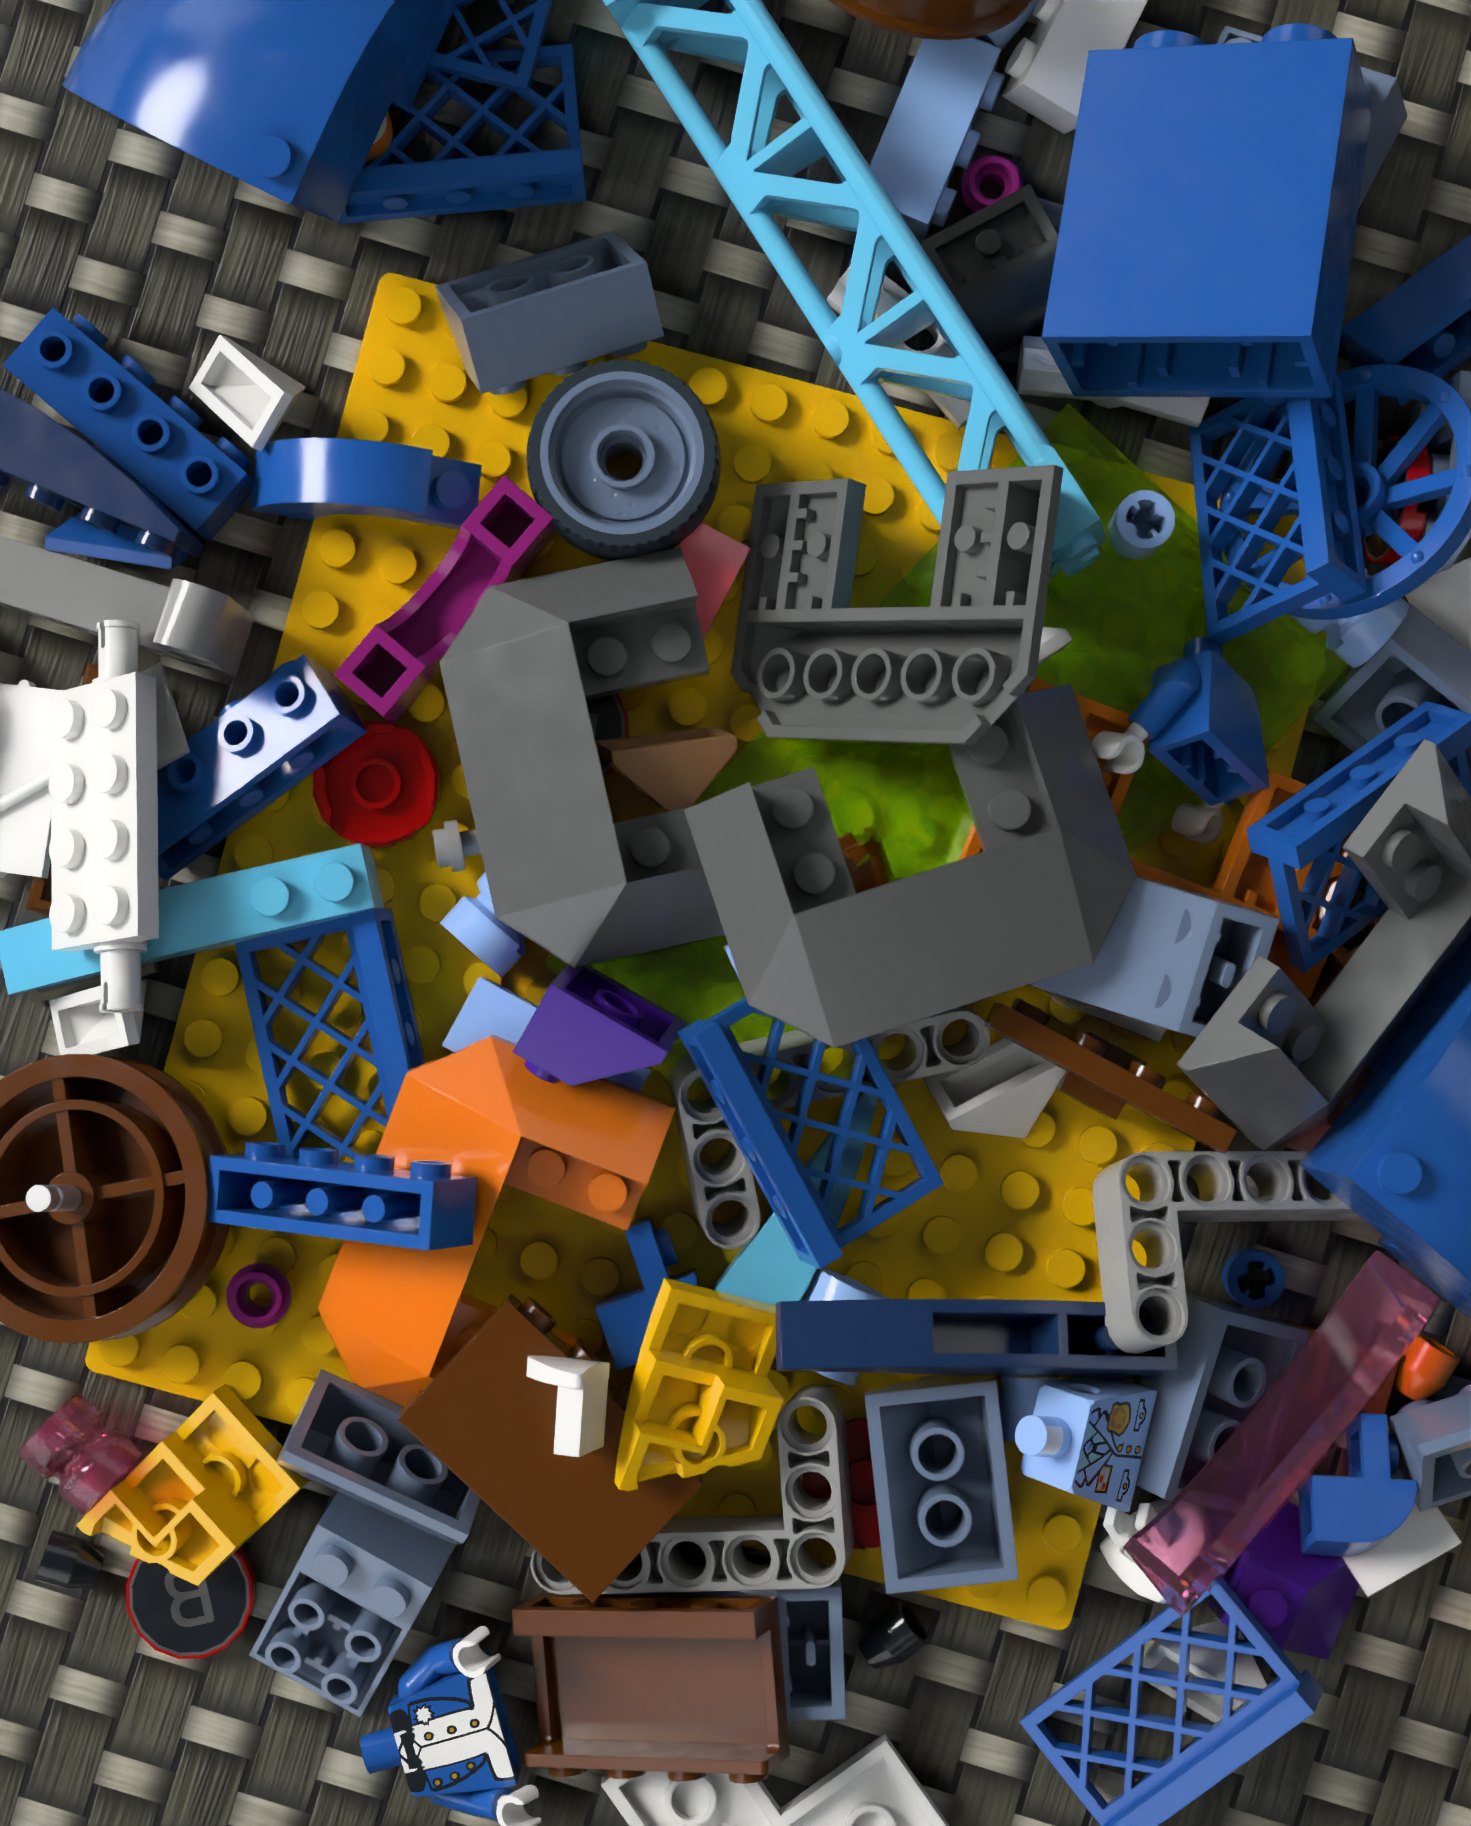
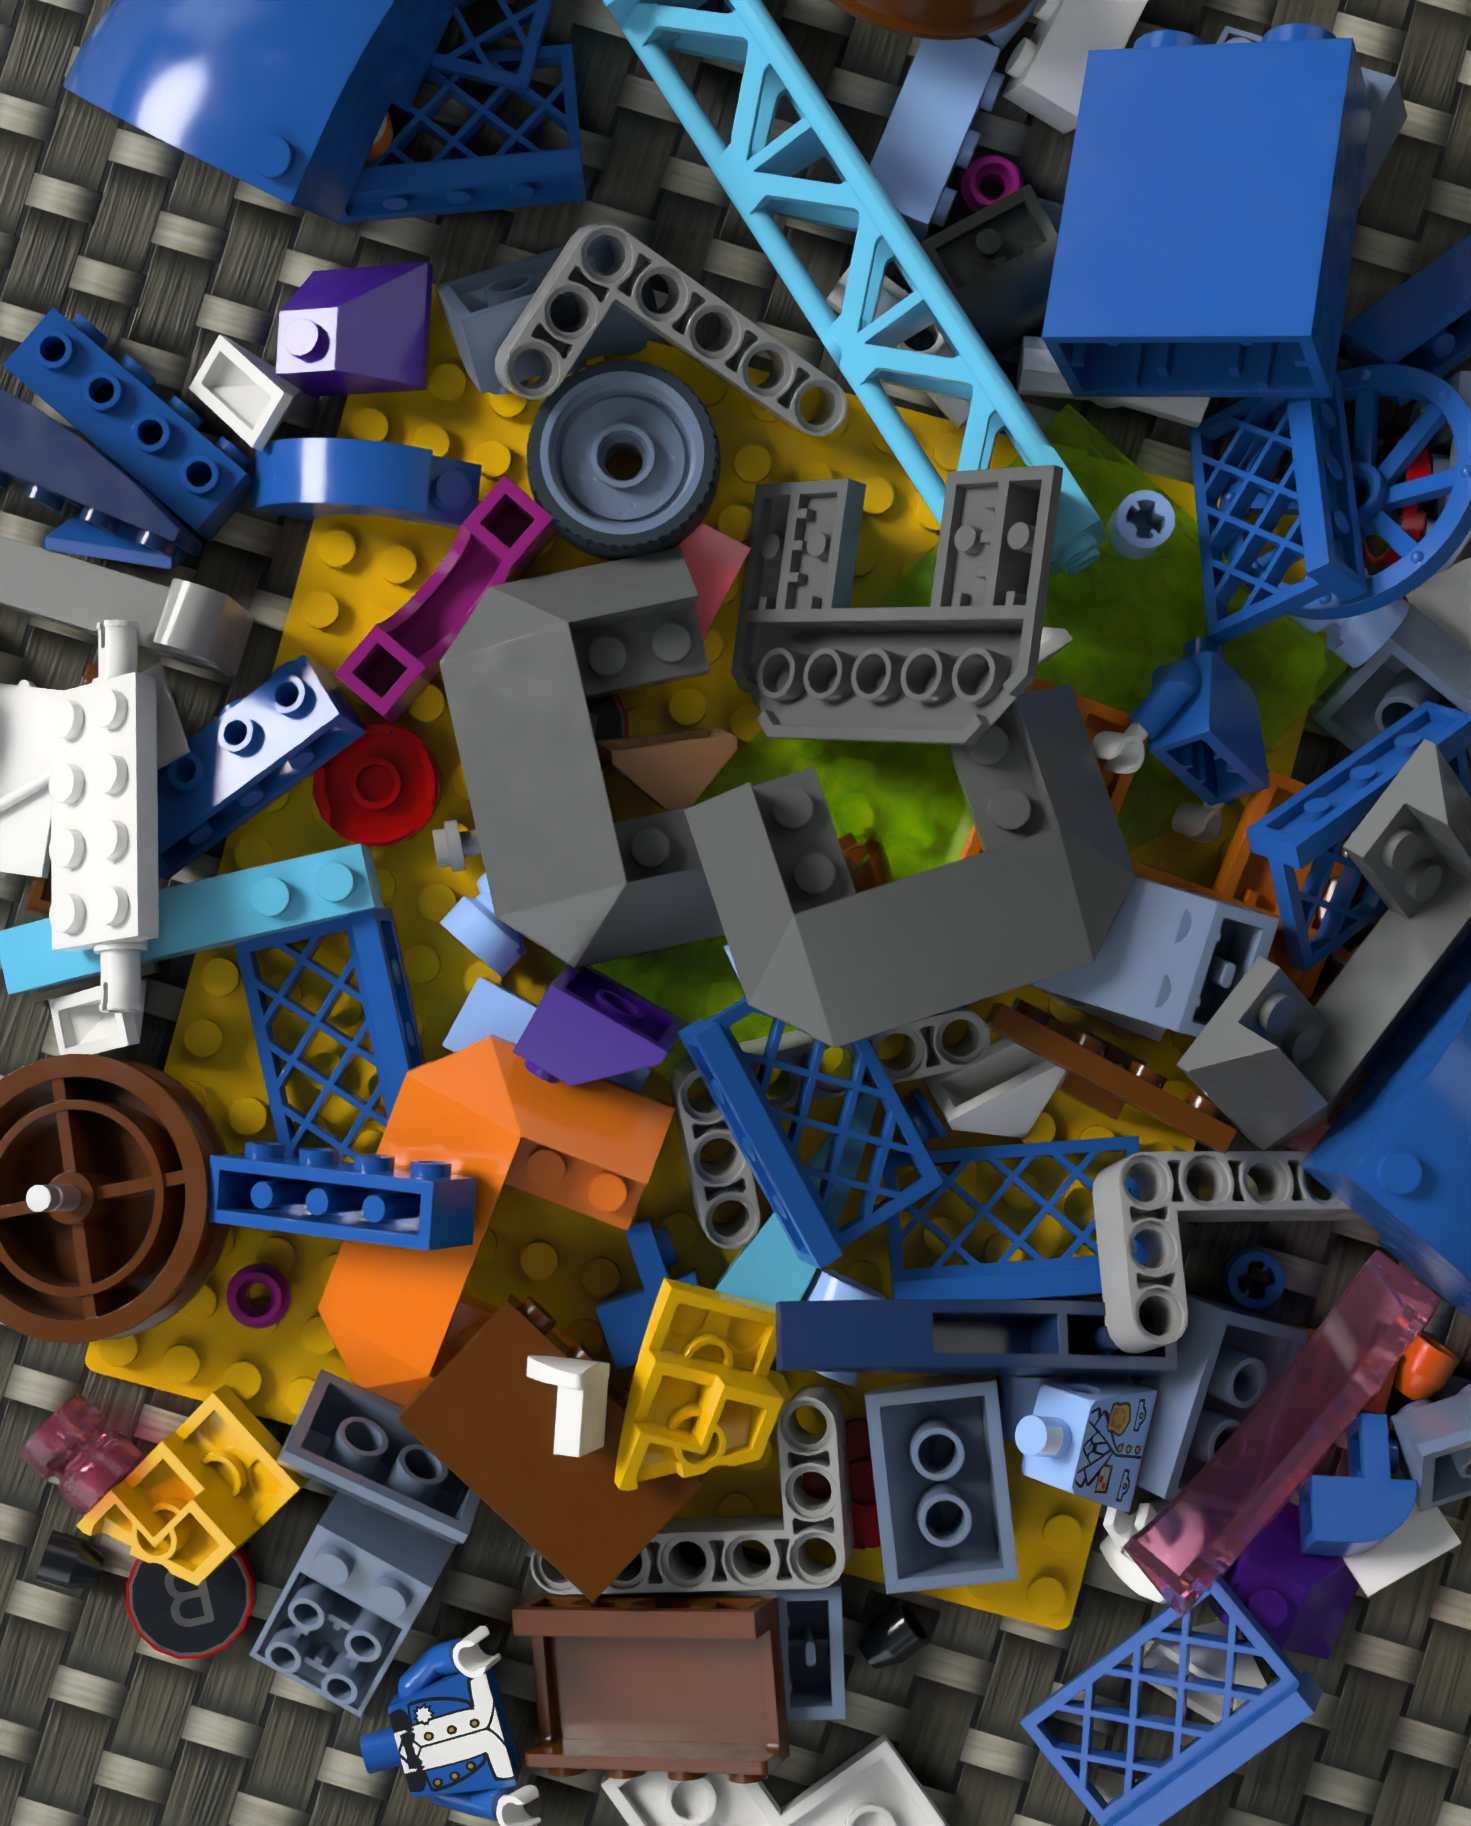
(358, 331): none -> dark purple slope
(673, 322): none -> light grey beam
(924, 1117): none -> blue bush
(1004, 1280): none -> blue fence

